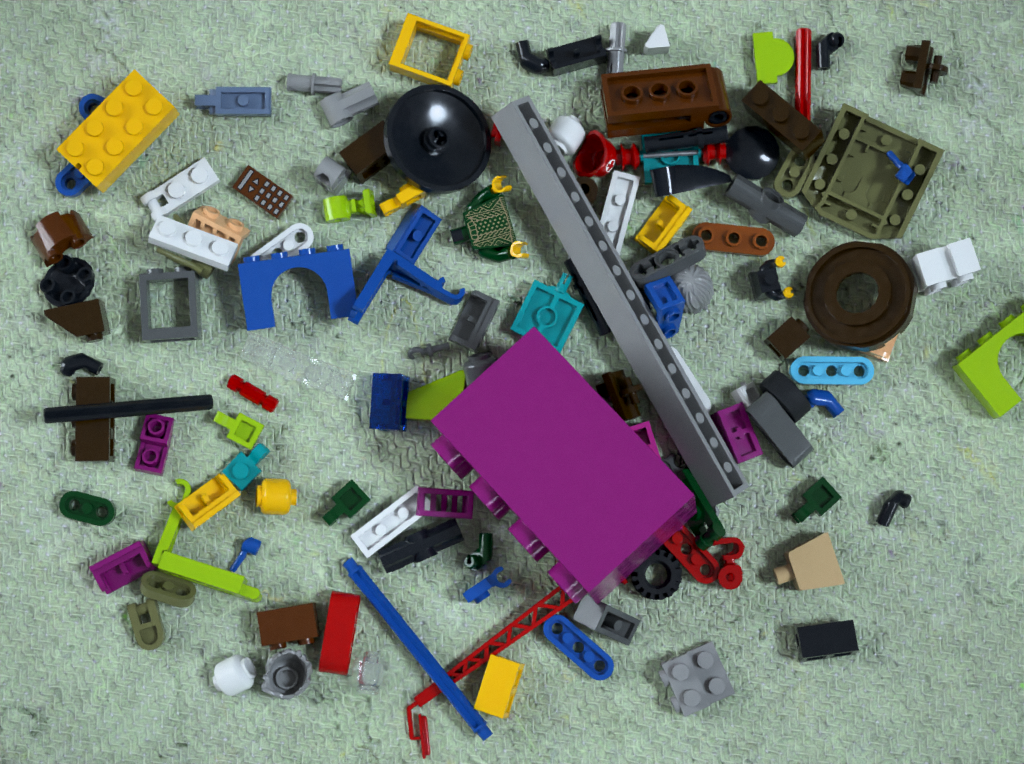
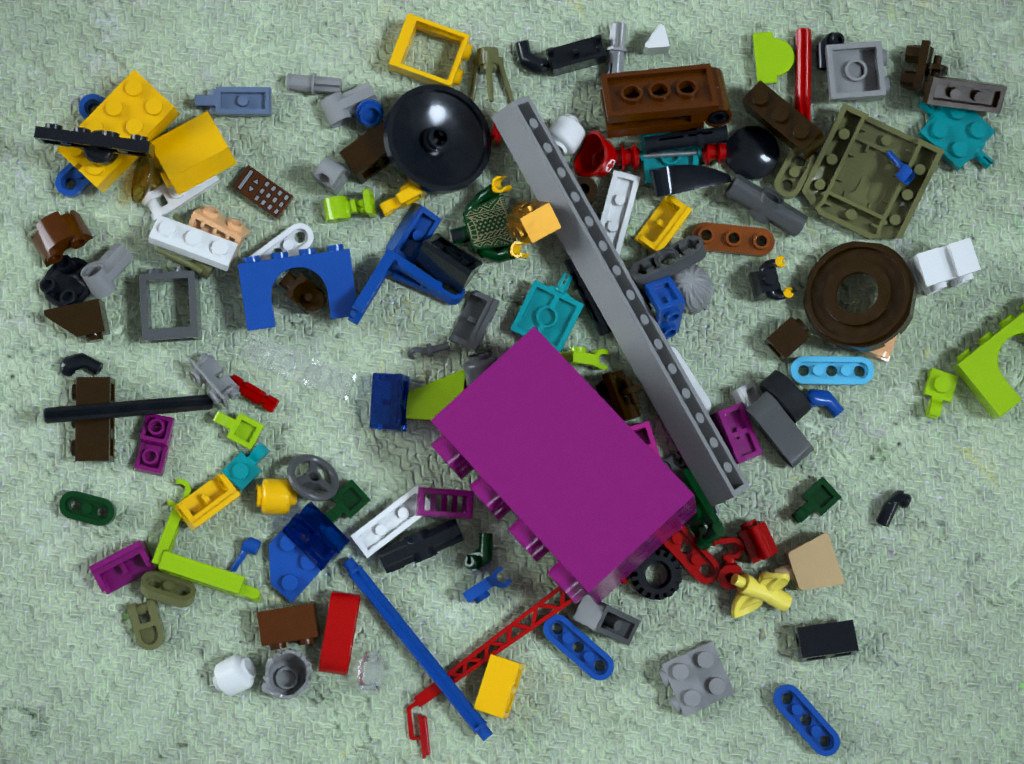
(98, 146): none -> black plate
(101, 274): none -> light grey piece
(144, 179): none -> clear yellow dish
(192, 153): none -> yellow brick
(220, 389): none -> light grey hinge
(289, 567): none -> blue plate
(303, 293): none -> dark brown hips
(312, 481): none -> dark grey piece
(316, 536): none -> clear blue hinge
(369, 112): none -> blue plate
(447, 262): none -> black slope
(488, 61): none -> olive plant
(532, 221): none -> brick
(578, 357): none -> lime plate
(755, 591): none -> light yellow plant
(757, 541): none -> red brick
(815, 728): none -> blue plate
(857, 71): none -> light grey plate
(939, 388): none -> lime plate
(957, 132): none -> teal plate
(964, 94): none -> plate

